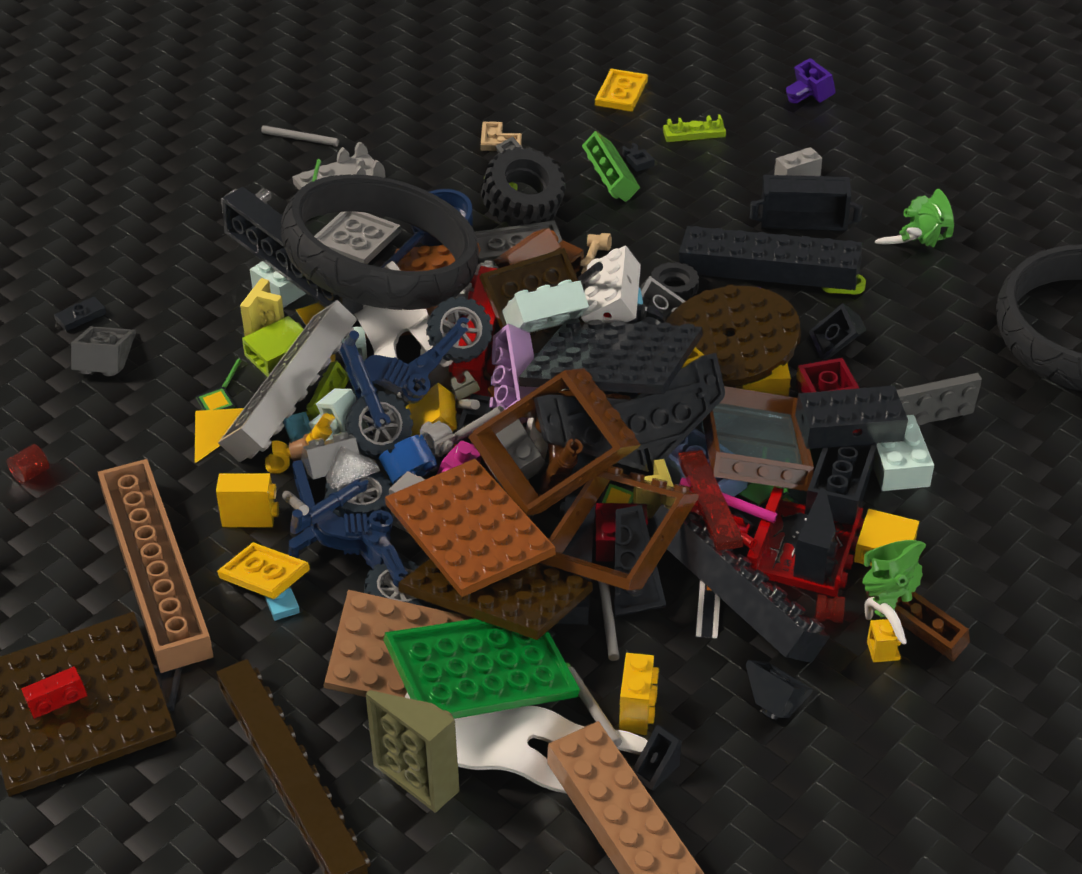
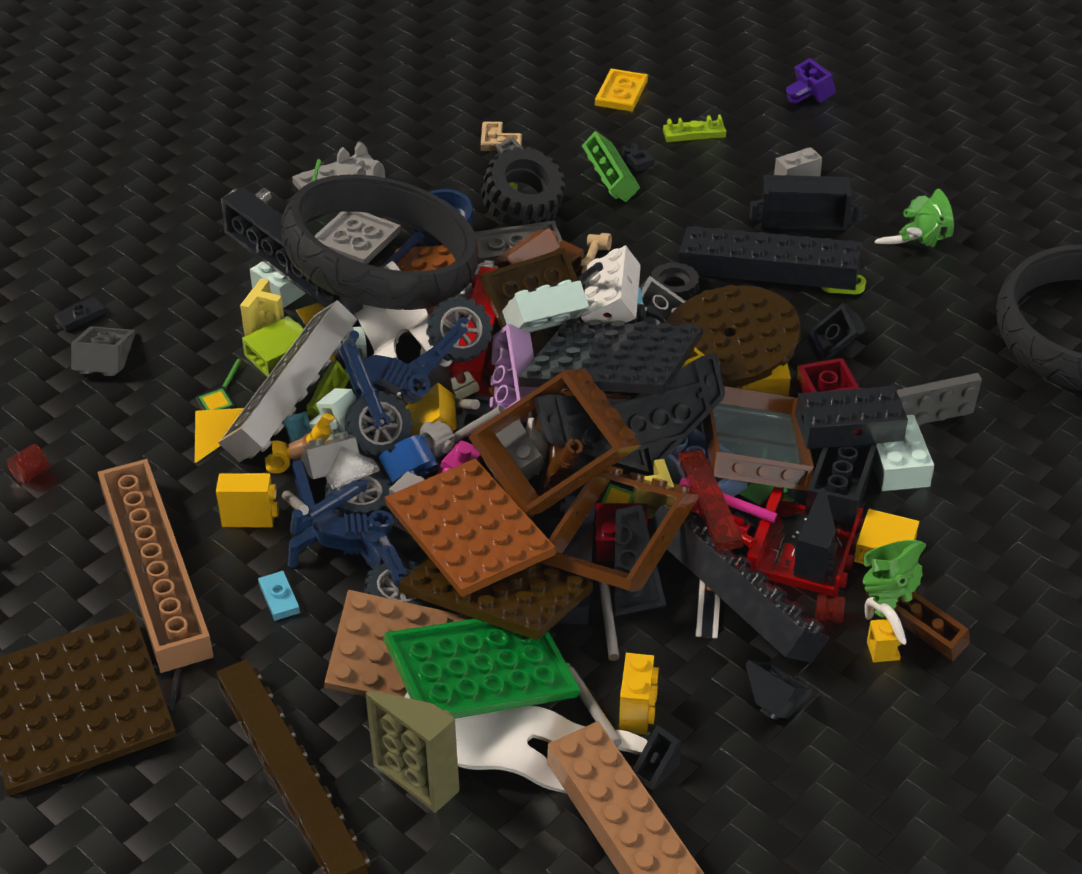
(54, 692): red bracket -> none
(263, 570): yellow tile -> none
(300, 136): light grey bar -> none

